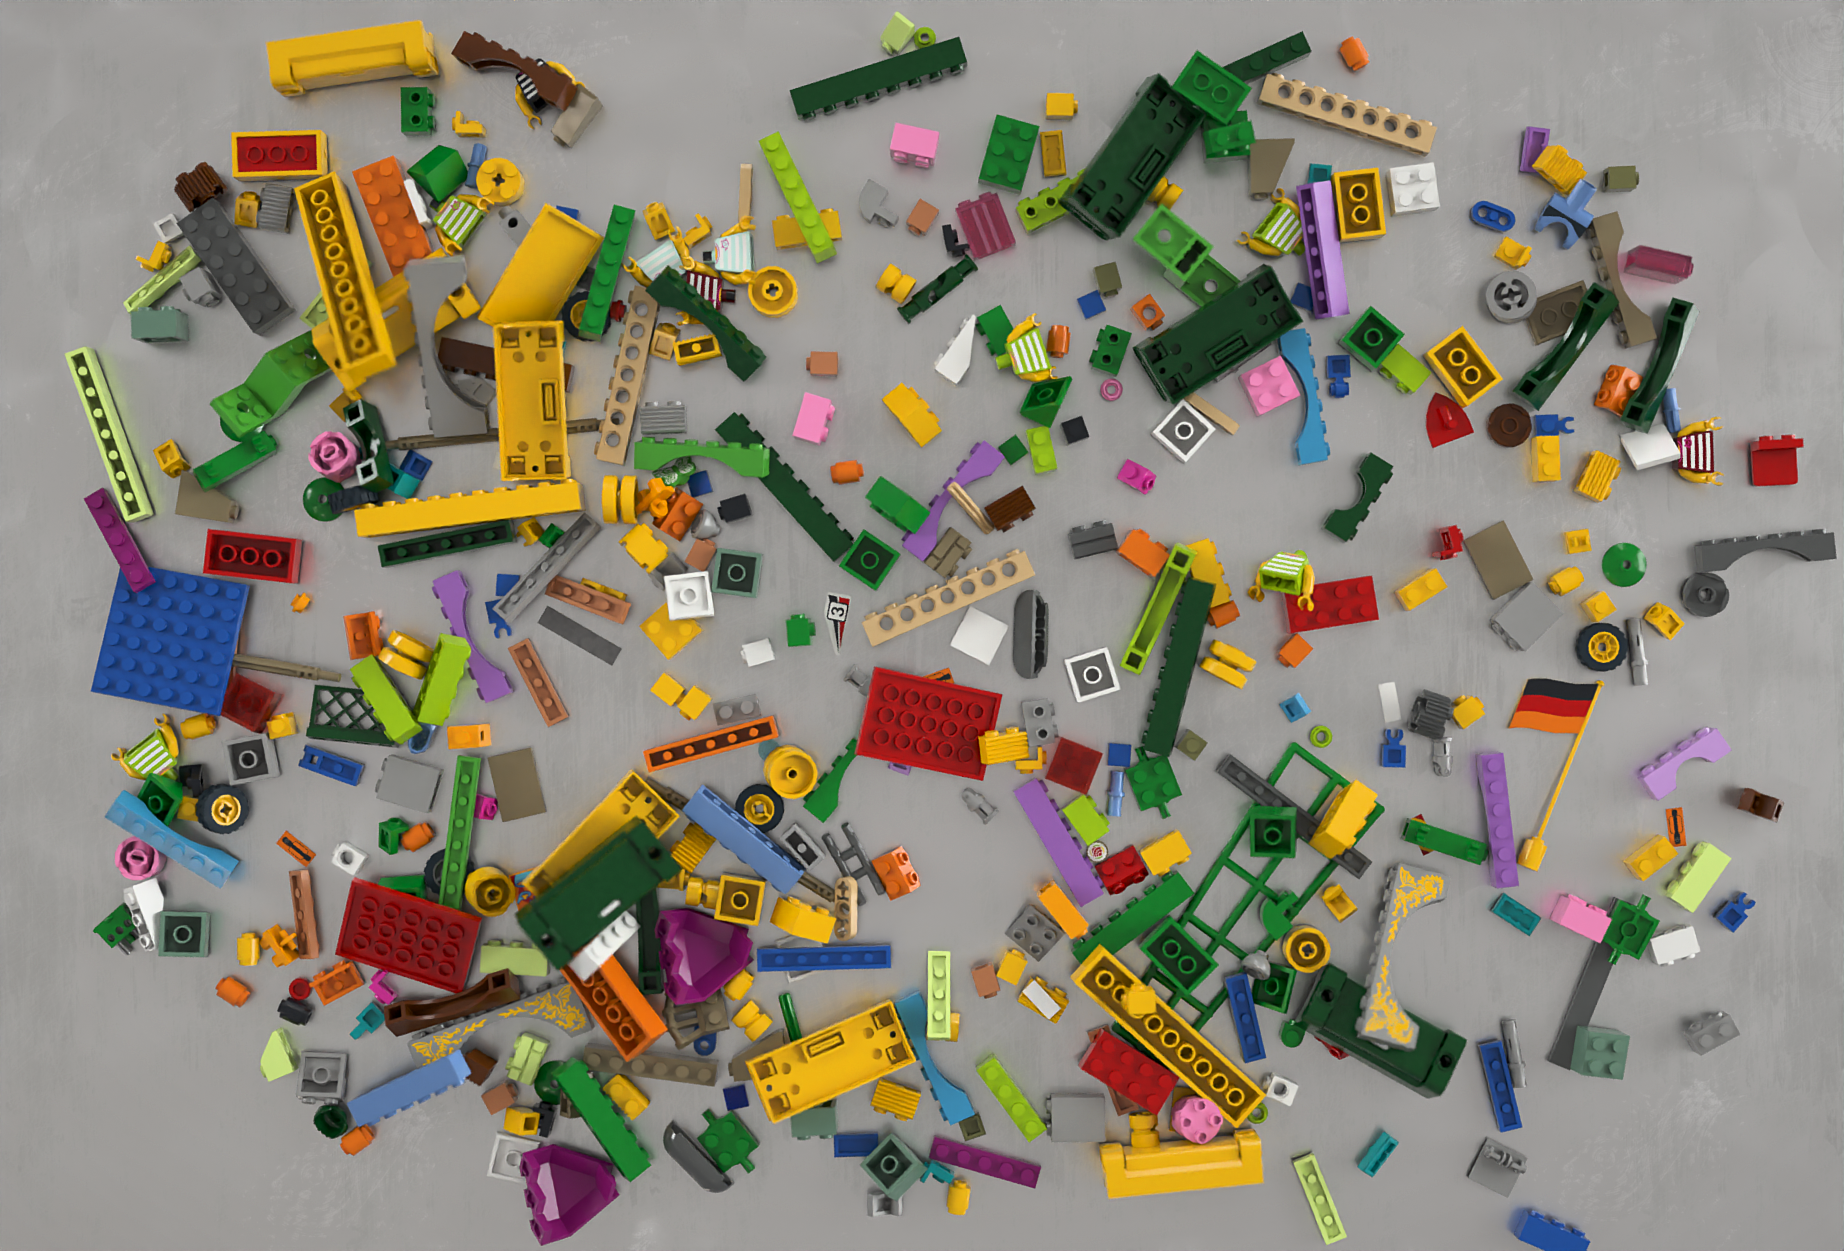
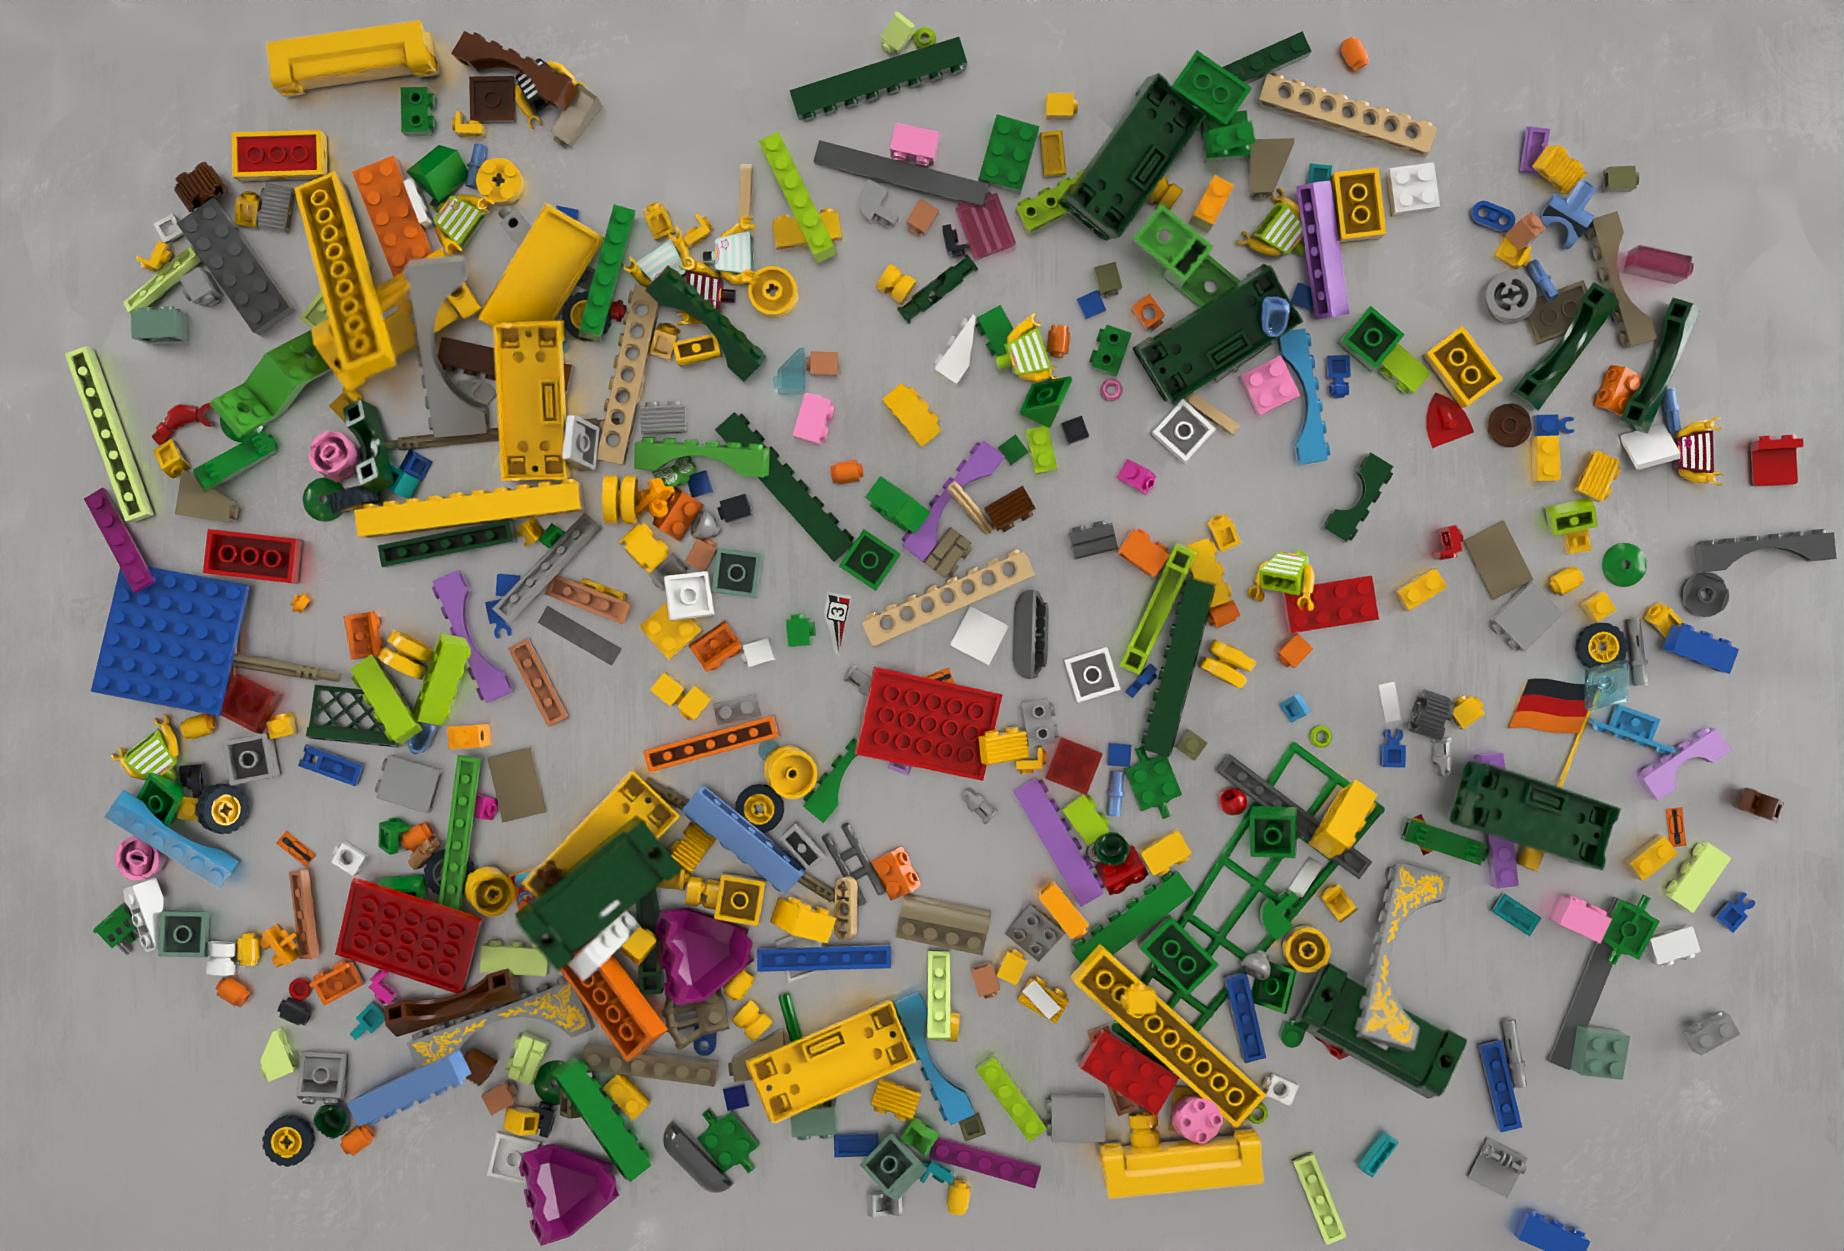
(180, 416): none -> red piece
(221, 958): none -> white wheel
(297, 1131): none -> black wheel
(423, 853): none -> medium nougat bar
(492, 98): none -> reddish brown plate
(554, 876): none -> reddish brown plate
(580, 443): none -> light grey plate
(639, 945): none -> yellow brick
(716, 646): none -> orange bracket
(791, 375): none -> clear light blue slope
(901, 173): none -> dark grey tile
(920, 1136): none -> bright green panel
(943, 923): none -> dark tan brick
(1111, 848): none -> dark green hair
(1146, 677): none -> blue plate
(1211, 203): none -> light orange brick
(1223, 532): none -> yellow bracket
(1233, 802): none -> red piece
(1274, 316): none -> medium blue rock
(1305, 877): none -> white sticker
(1525, 231): none -> nougat brick
(1534, 814): none -> dark green piece
(1542, 280): none -> medium blue axle
(1571, 516): none -> lime brick
(1606, 684): none -> clear light blue plate
(1635, 725): none -> dark azure bracket
(1701, 648): none -> blue brick

